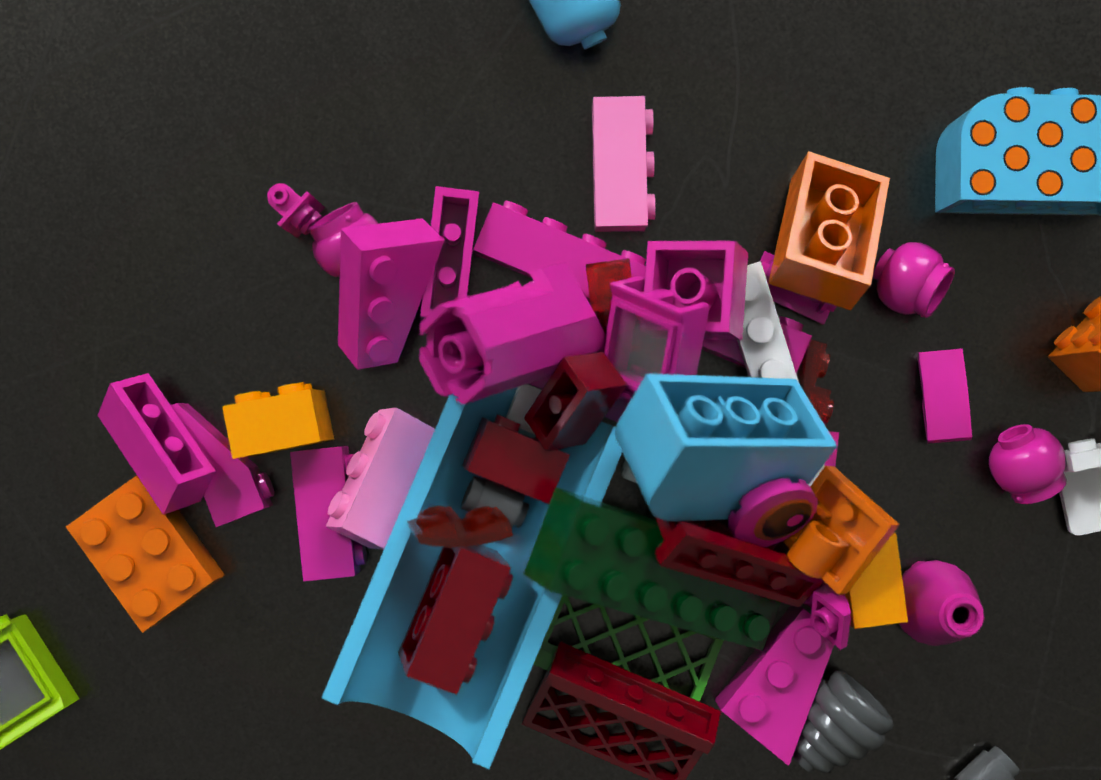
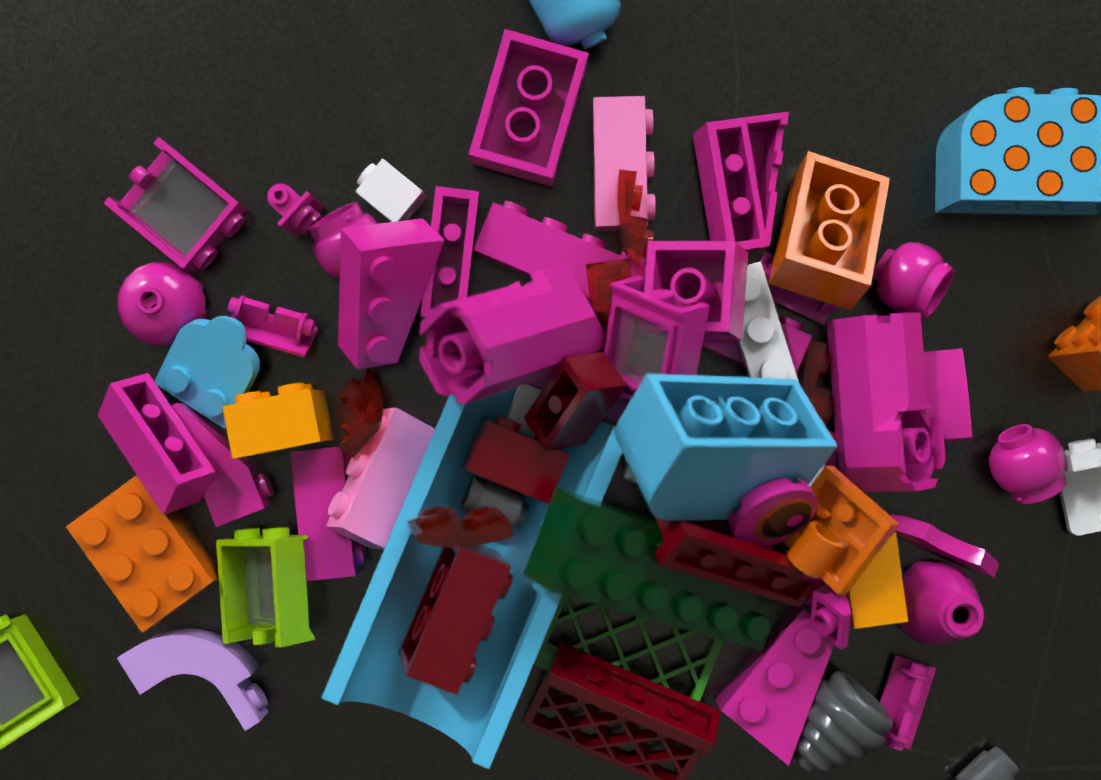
(159, 302): none -> dark pink cylinder
(179, 209): none -> window
(202, 655): none -> lavender arch
(209, 366): none -> medium azure plate
(263, 587): none -> lime window
(284, 331): none -> dark pink hinge
(359, 411): none -> clear red slope
(389, 192): none -> white brick
(528, 108): none -> dark pink brick
(631, 229): none -> clear red slope
(739, 177): none -> dark pink wedge
(881, 403): none -> dark pink brick
(905, 699): none -> dark pink hinge
(945, 546): none -> dark pink tile

